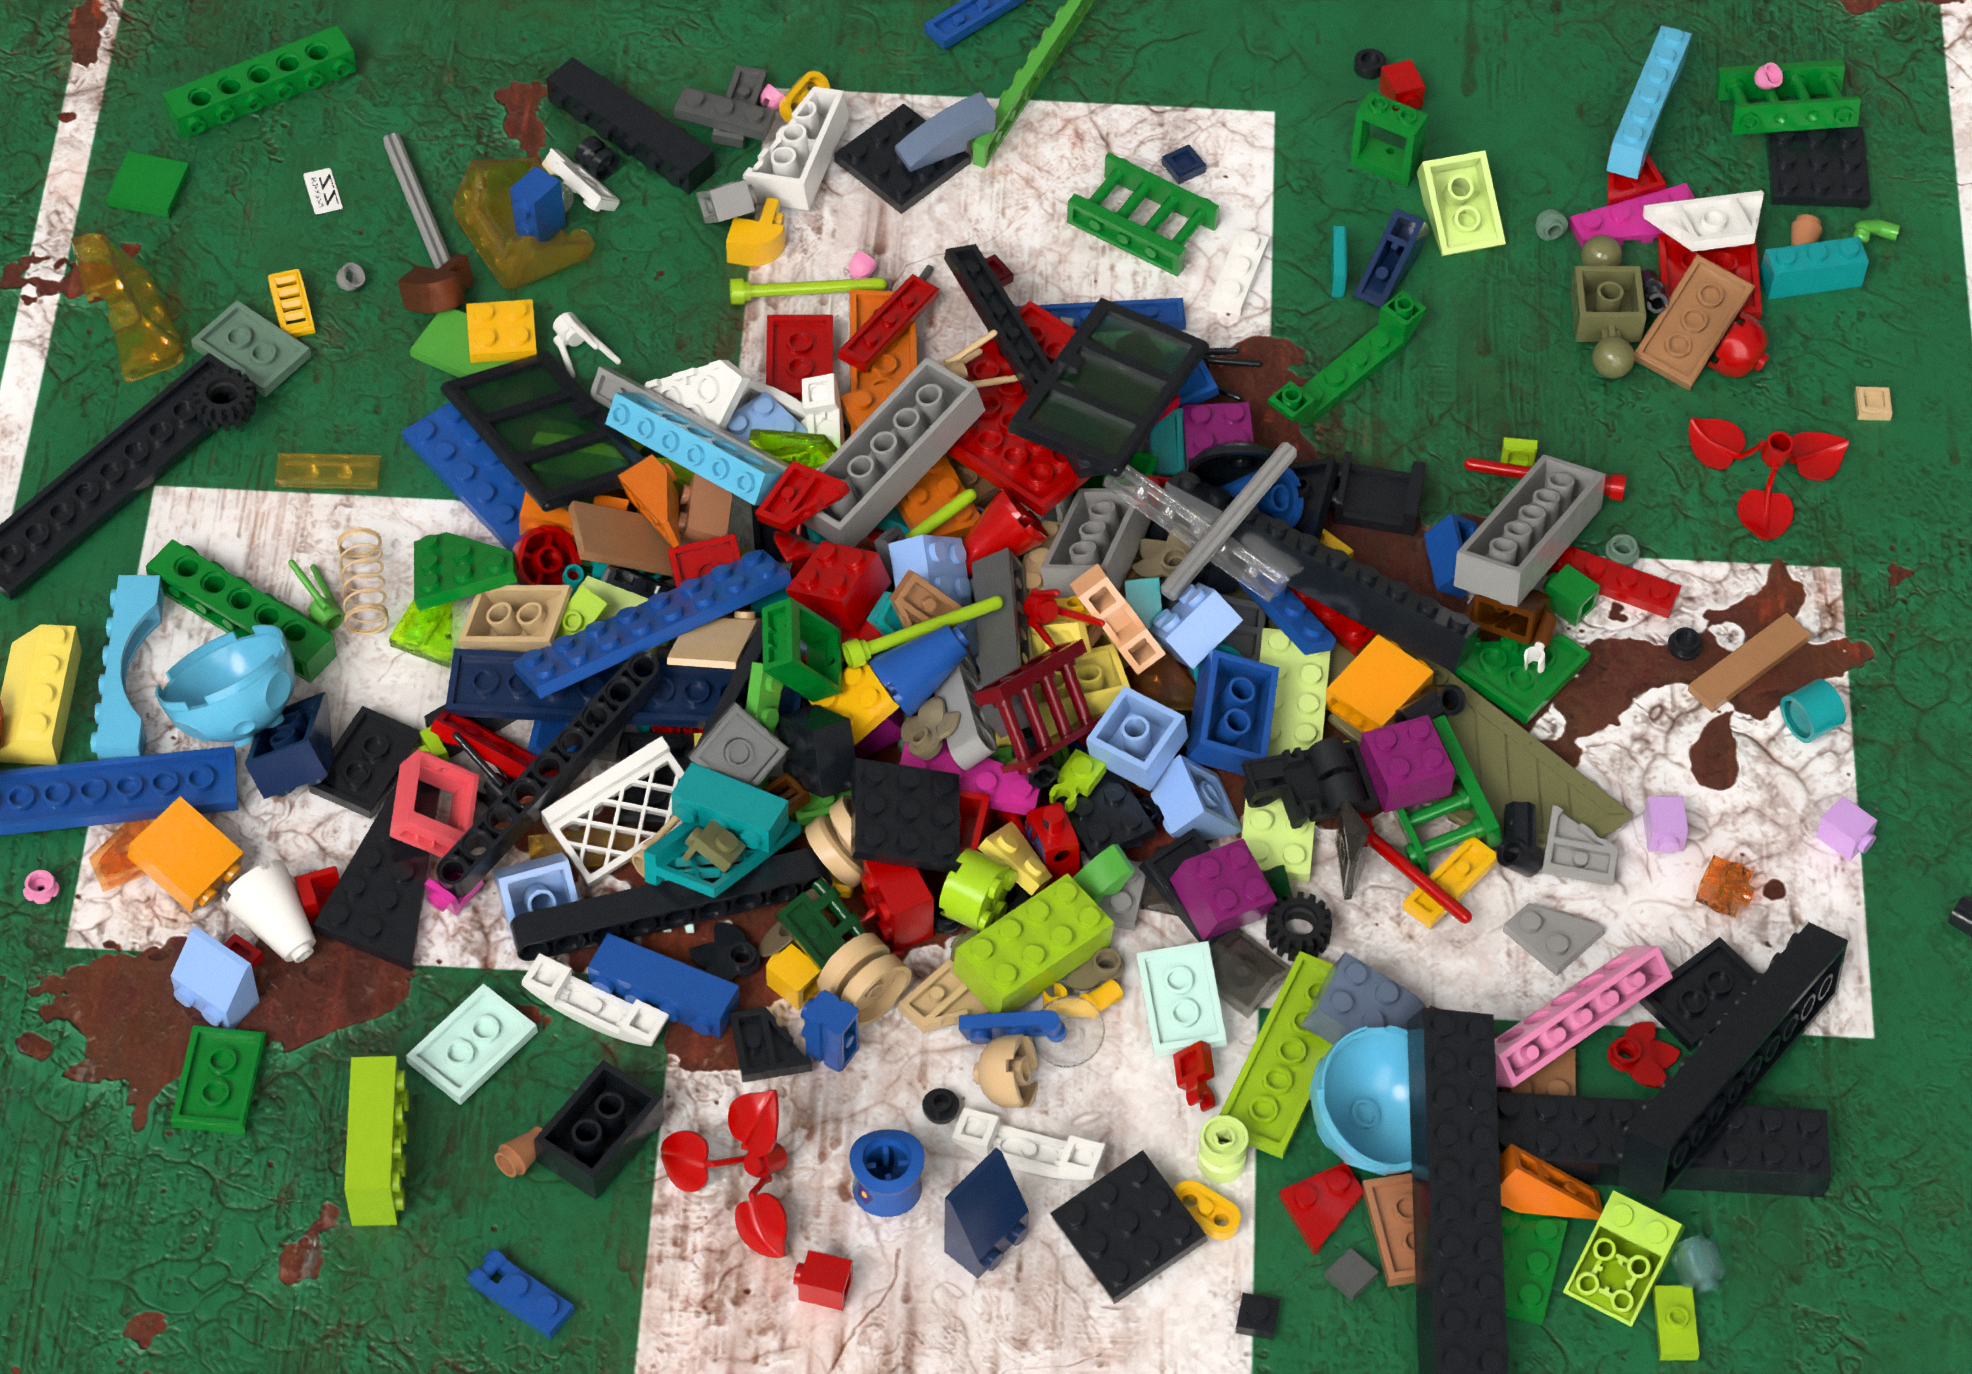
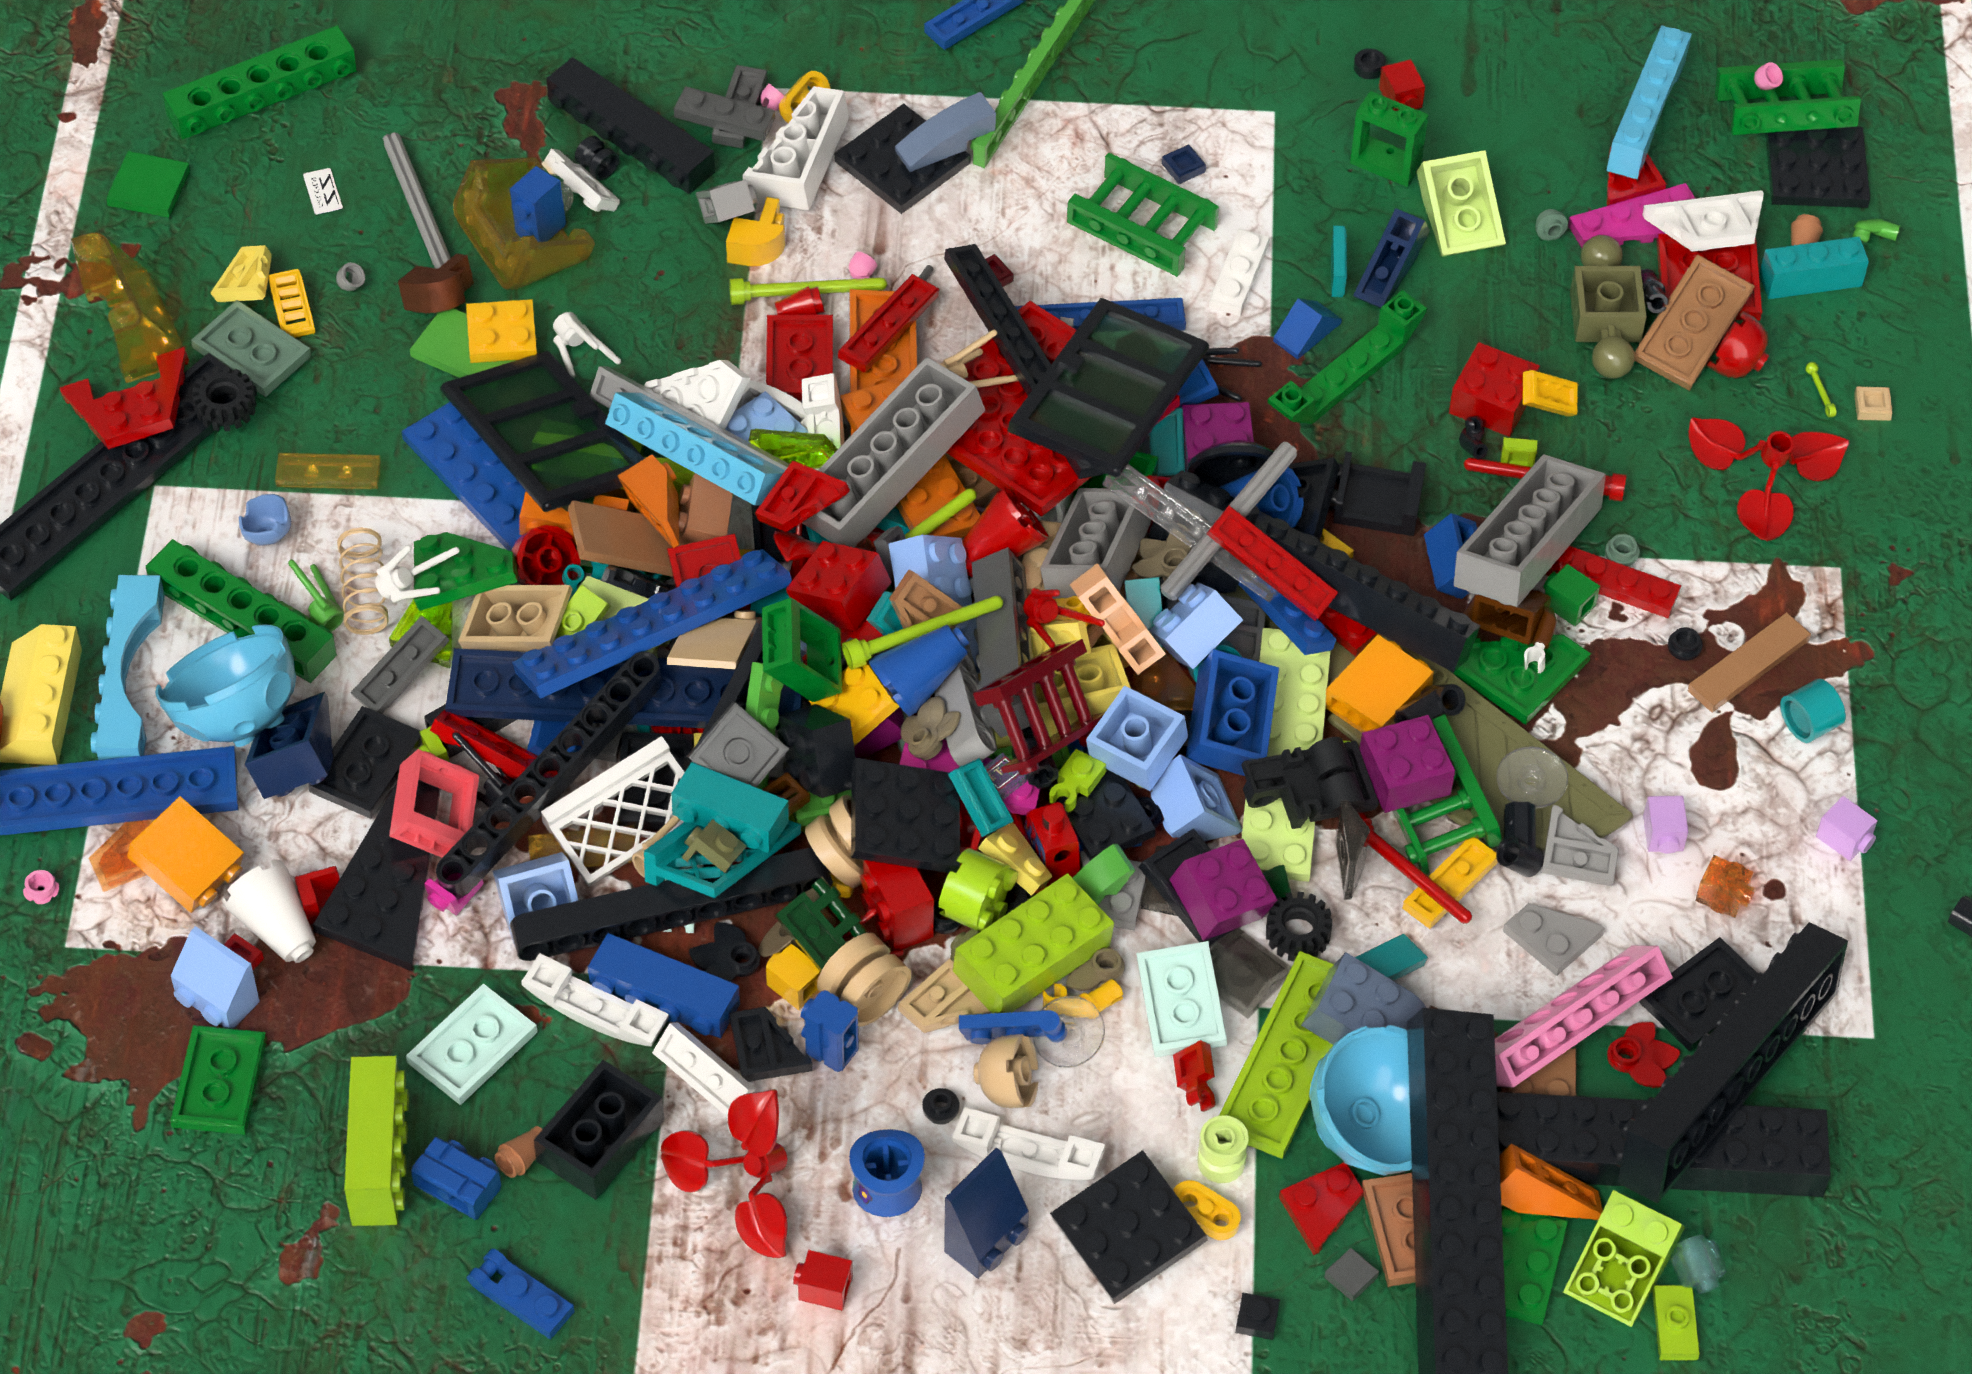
(134, 411): none -> red wing
(245, 276): none -> light yellow wing
(265, 520): none -> medium blue hair
(395, 580): none -> white plant
(400, 666): none -> dark grey plate
(456, 1177): none -> blue brick
(701, 1067): none -> white plate
(803, 302): none -> red cone
(980, 797): none -> teal tile
(1006, 782): none -> clear light blue tile
(1272, 563): none -> red tile
(1305, 327): none -> blue slope
(1394, 957): none -> teal tile
(1472, 437): none -> black arm
(1491, 389): none -> red brick
(1535, 766): none -> clear dish
(1550, 393): none -> yellow plate
(1812, 369): none -> lime hinge

